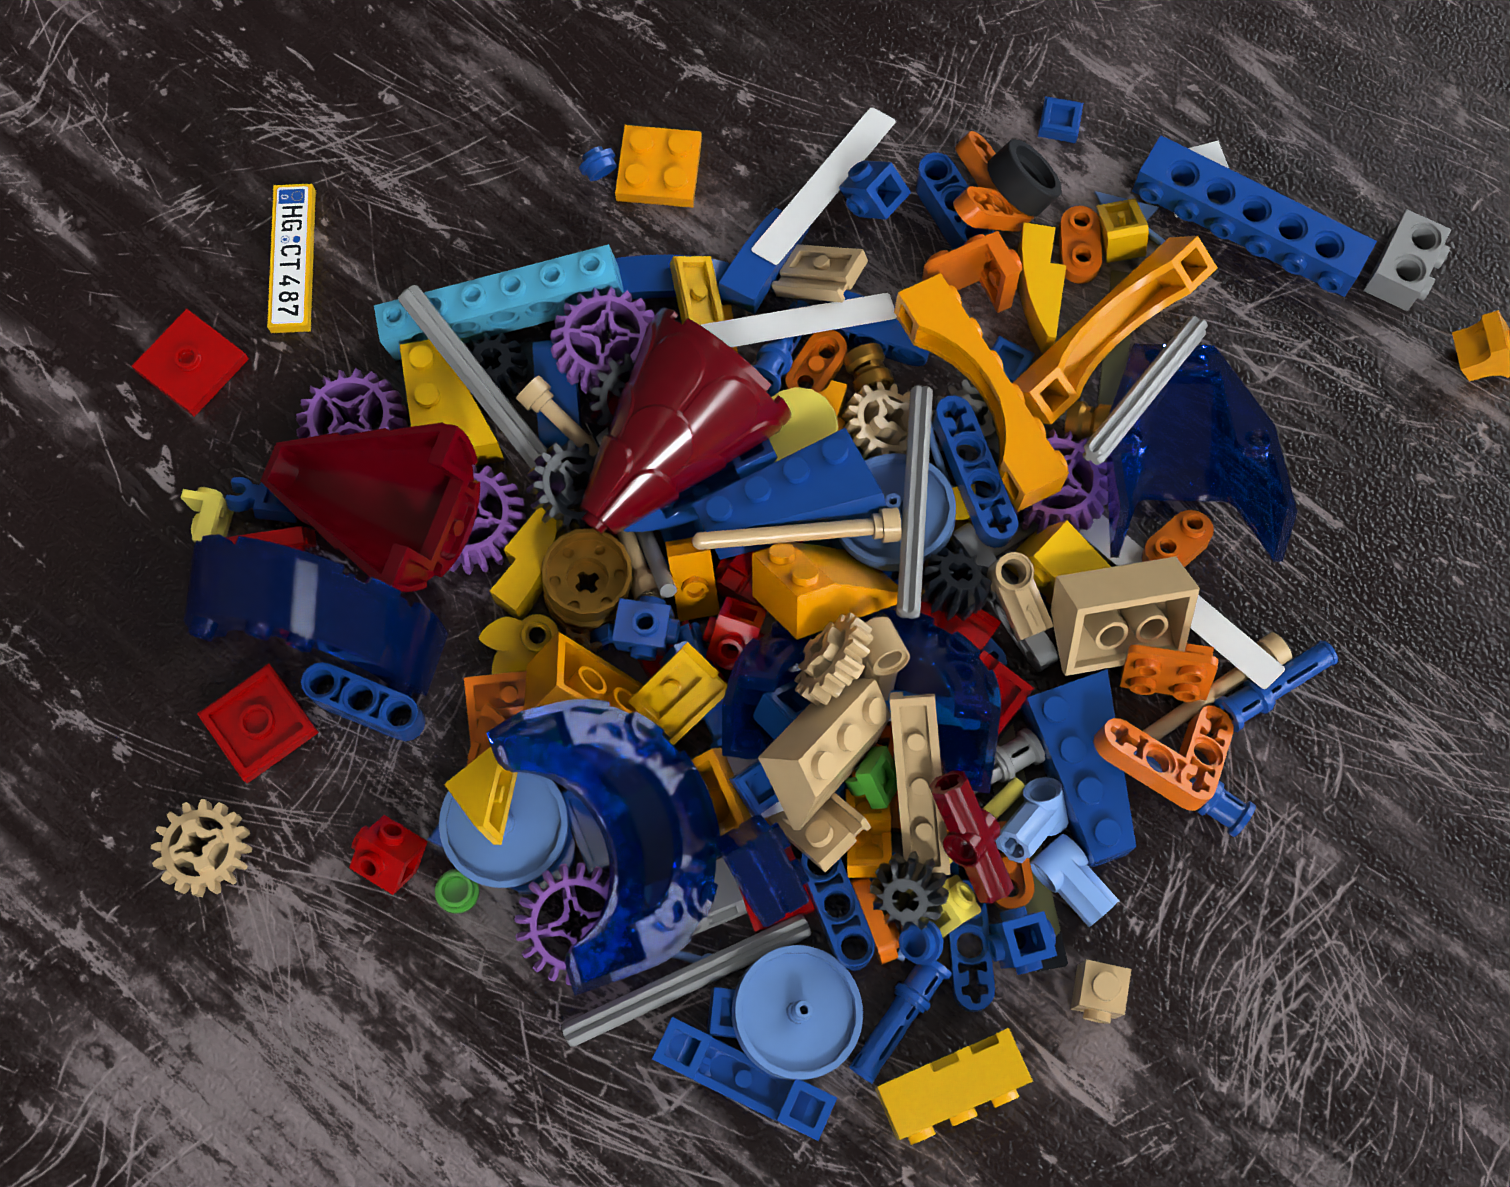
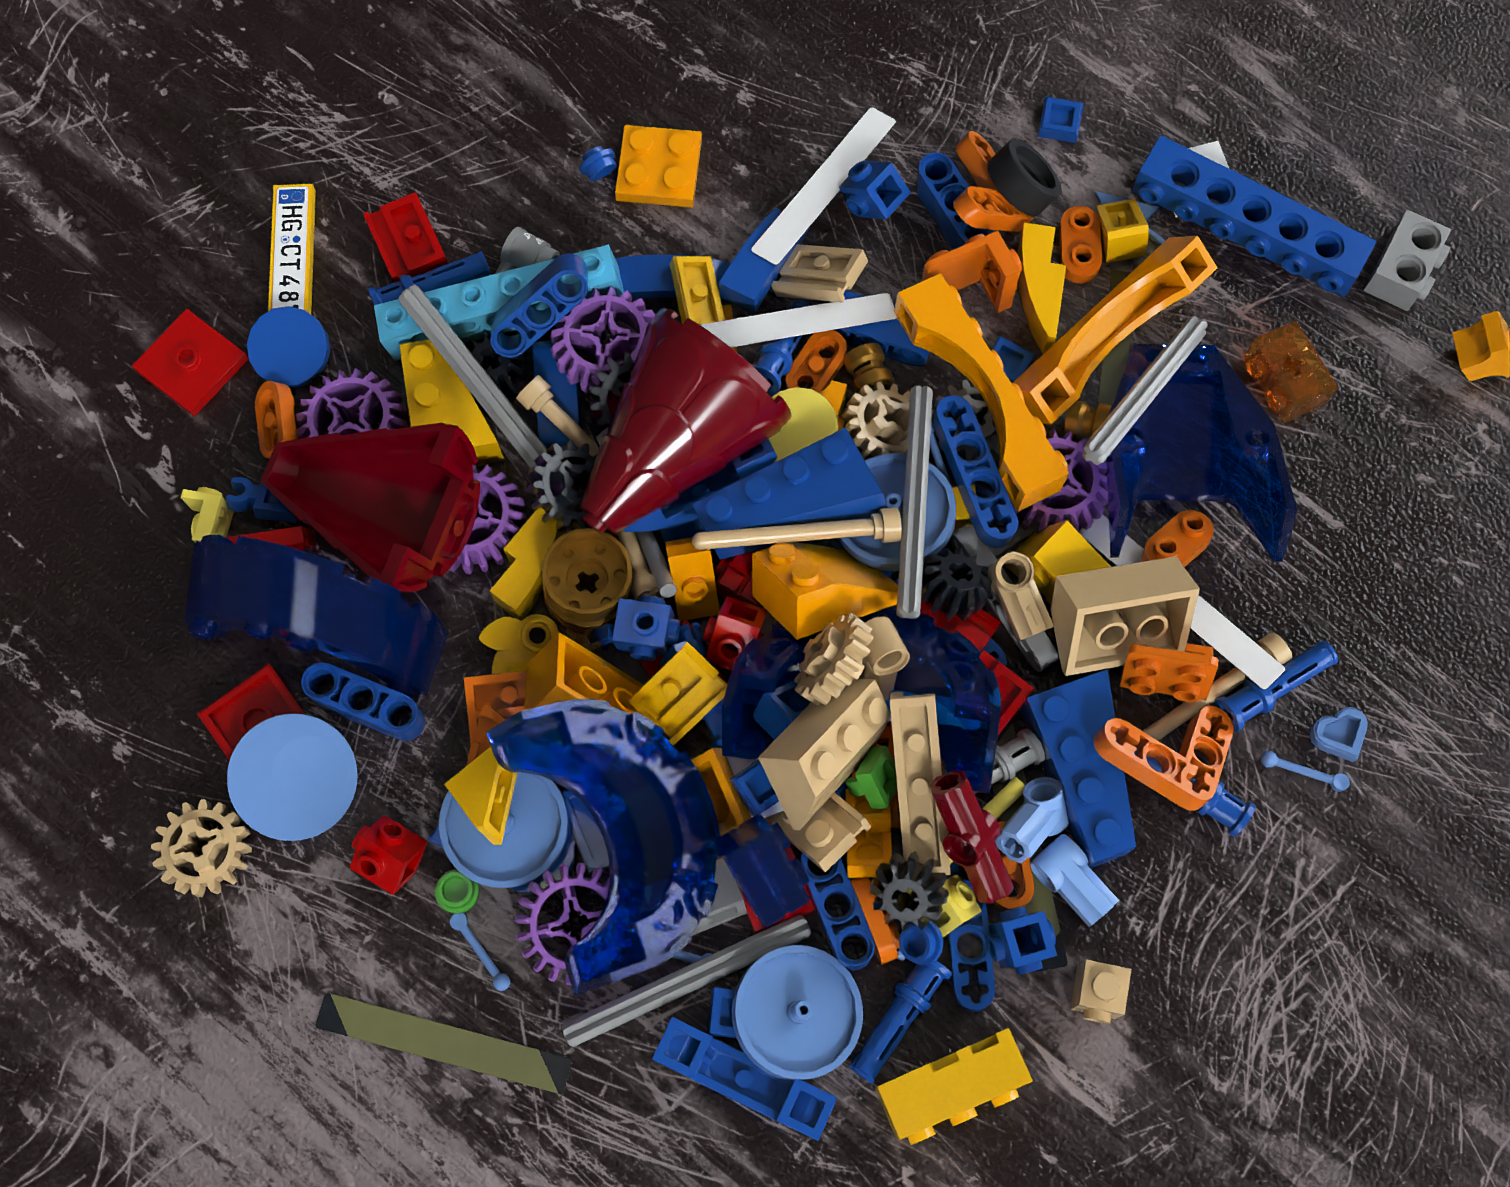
(274, 416): none -> orange plate
(288, 346): none -> blue tile
(292, 777): none -> medium blue piece
(405, 238): none -> red plate
(444, 1043): none -> olive sticker
(450, 274): none -> blue pin
(460, 923): none -> medium blue hinge
(524, 250): none -> light grey piece
(535, 323): none -> blue beam
(1289, 372): none -> clear orange brick
(1337, 782): none -> medium blue hinge
(1341, 733): none -> medium blue tile

